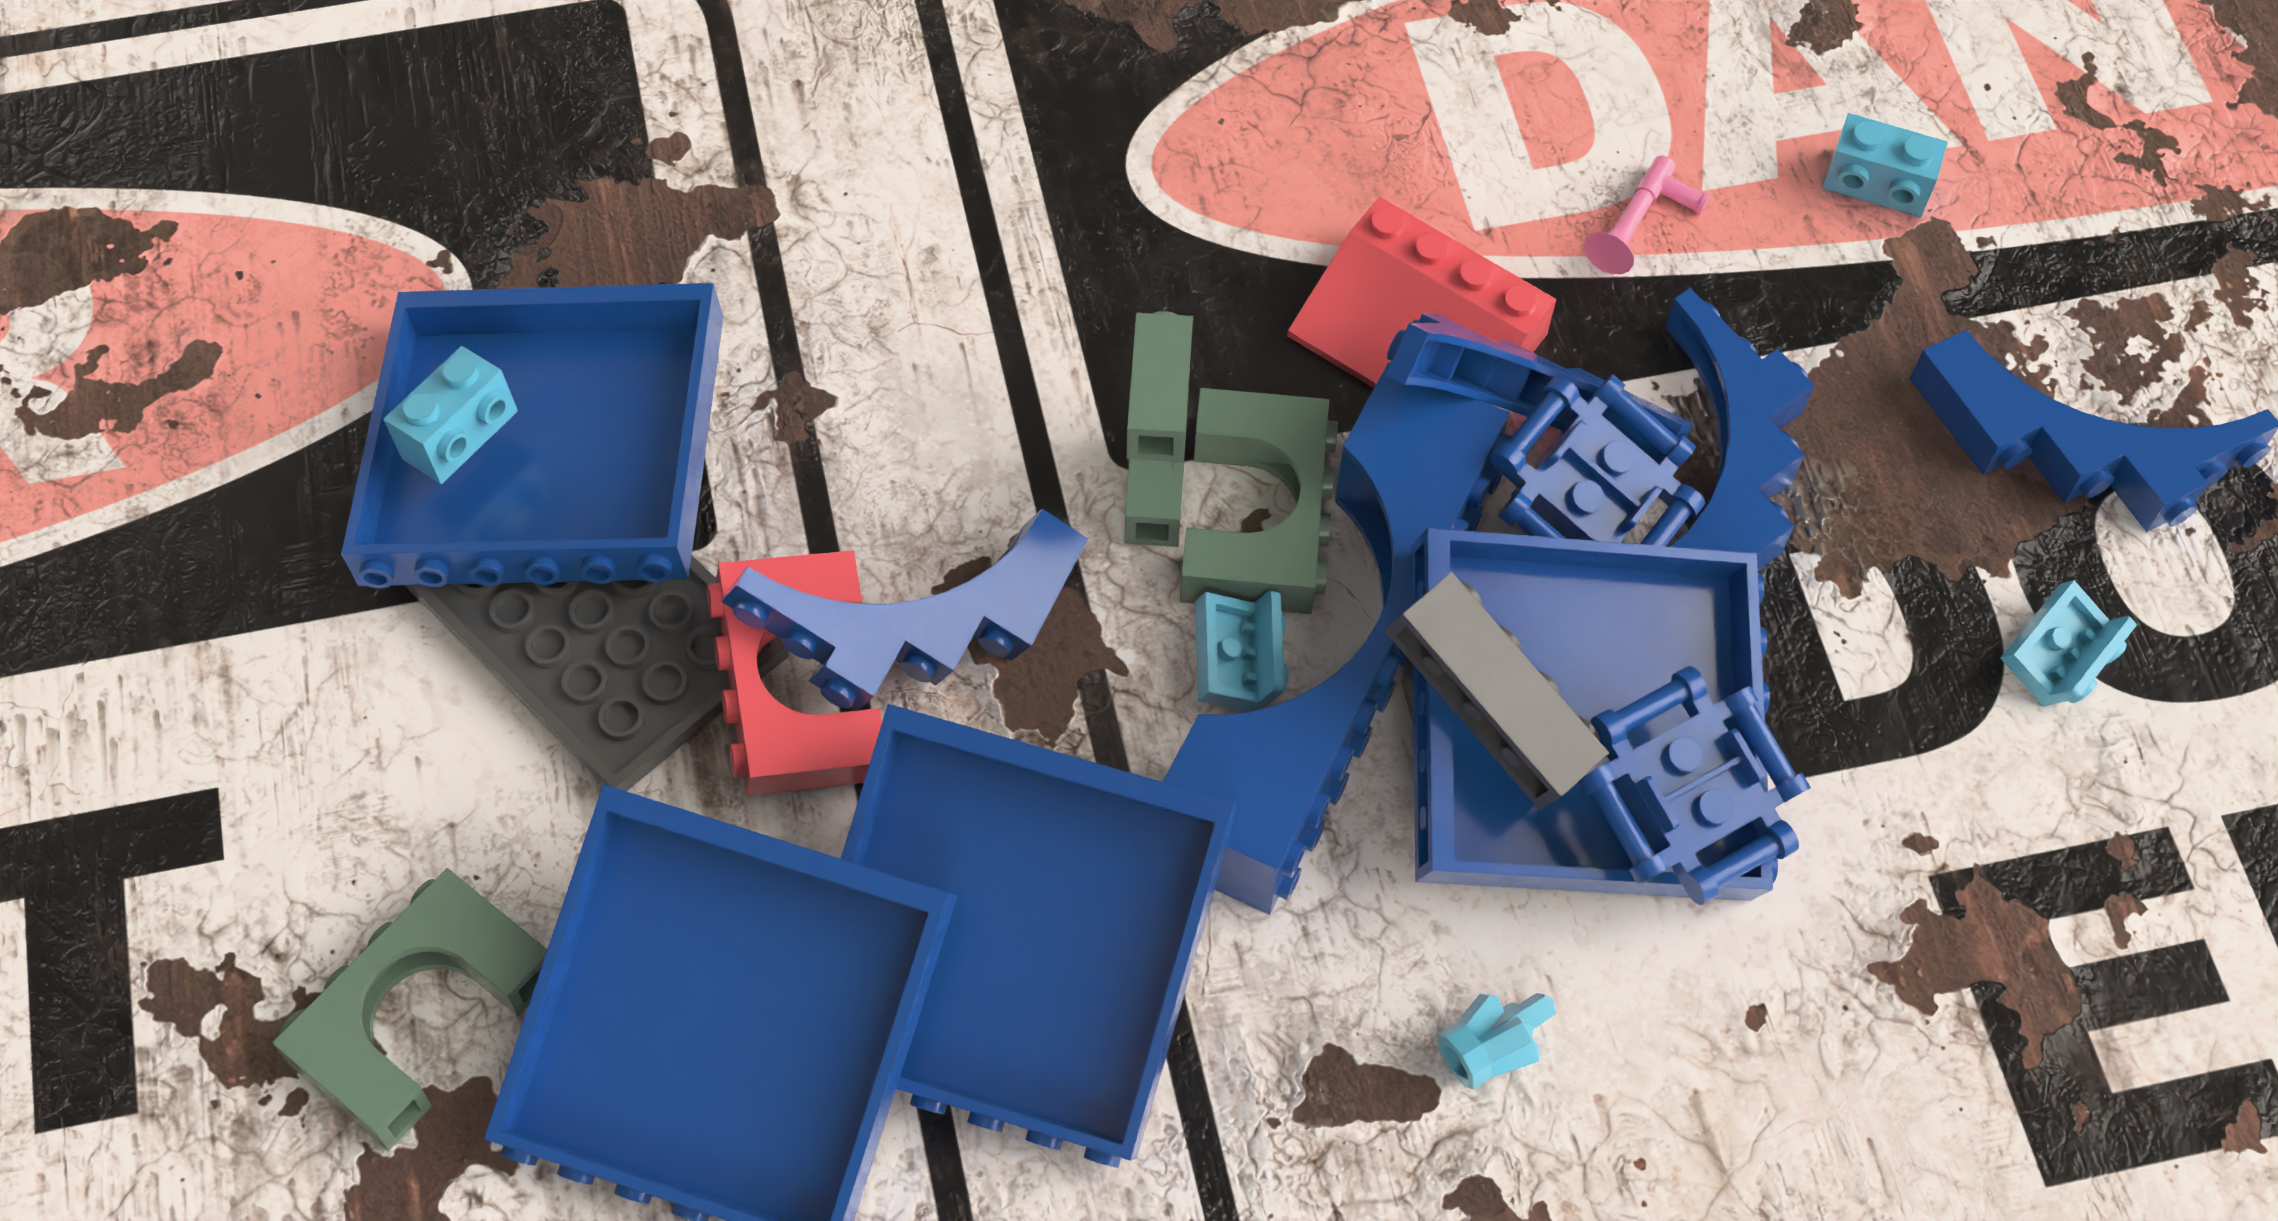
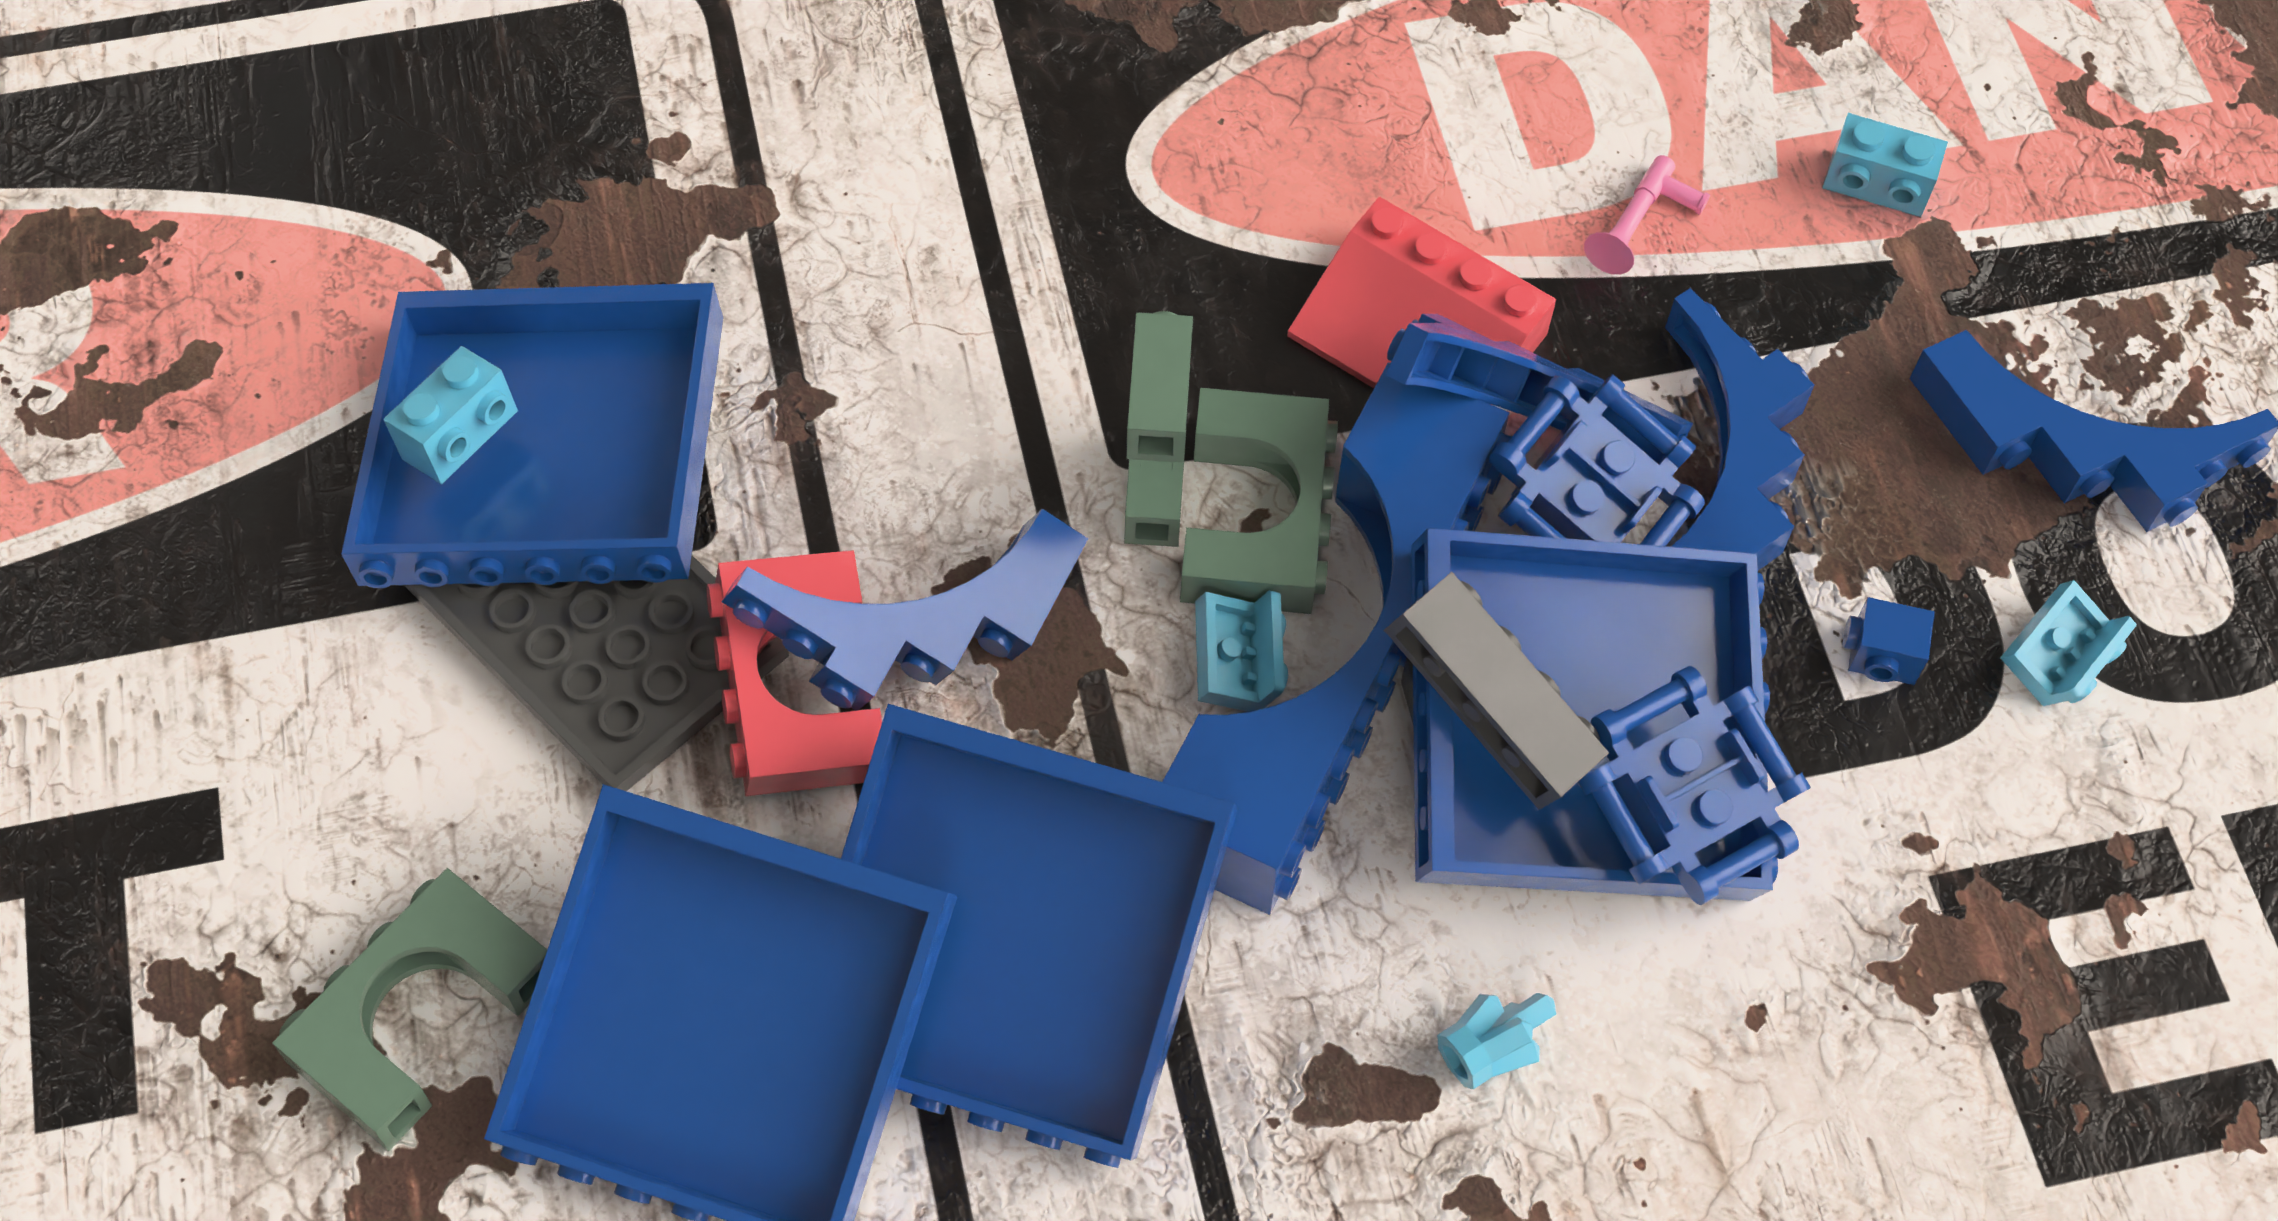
(1889, 641): none -> blue brick

